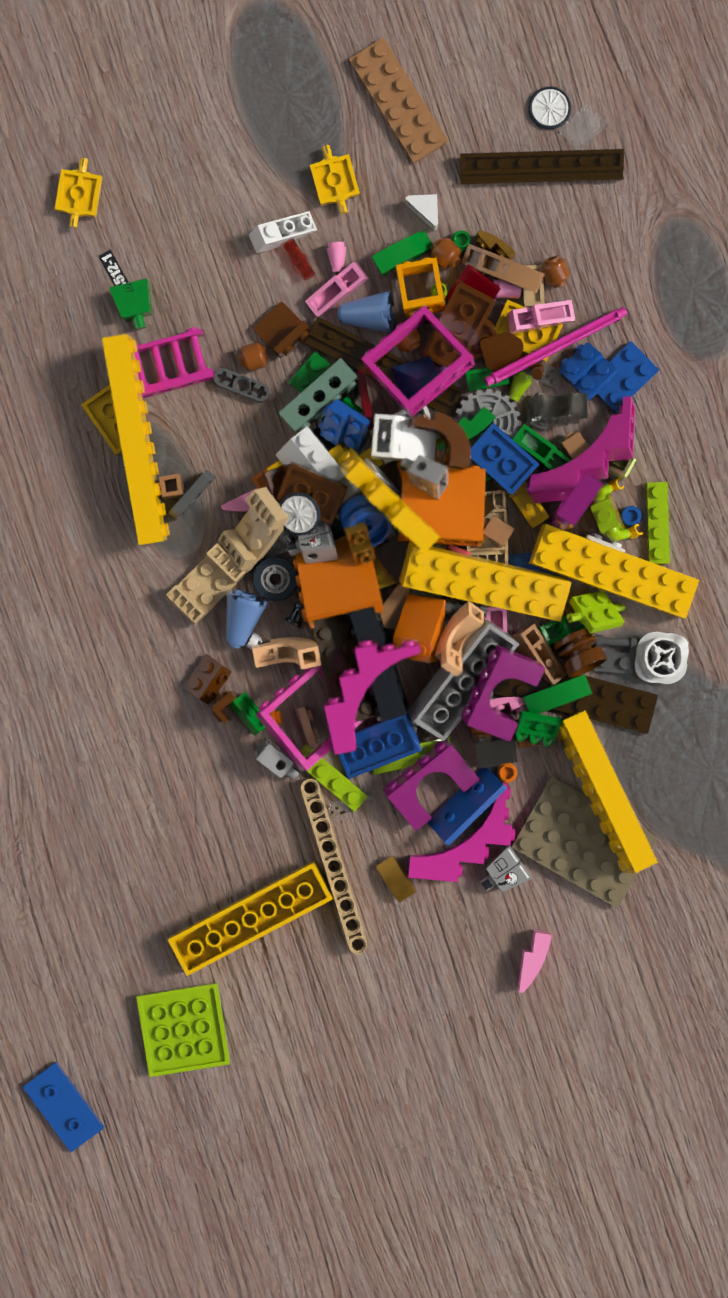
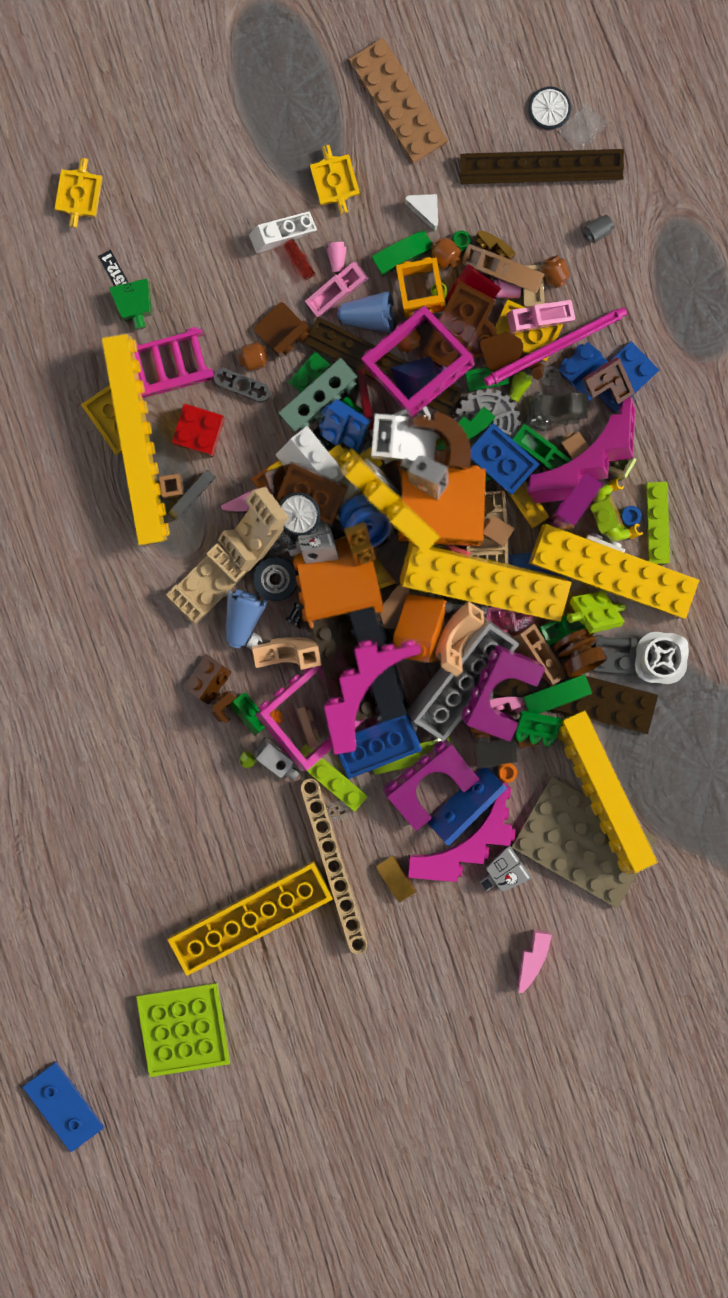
(198, 430): none -> red brick
(247, 759): none -> lime hinge
(514, 622): none -> clear pink bracket
(598, 229): none -> dark grey brick
(611, 377): none -> reddish brown plate

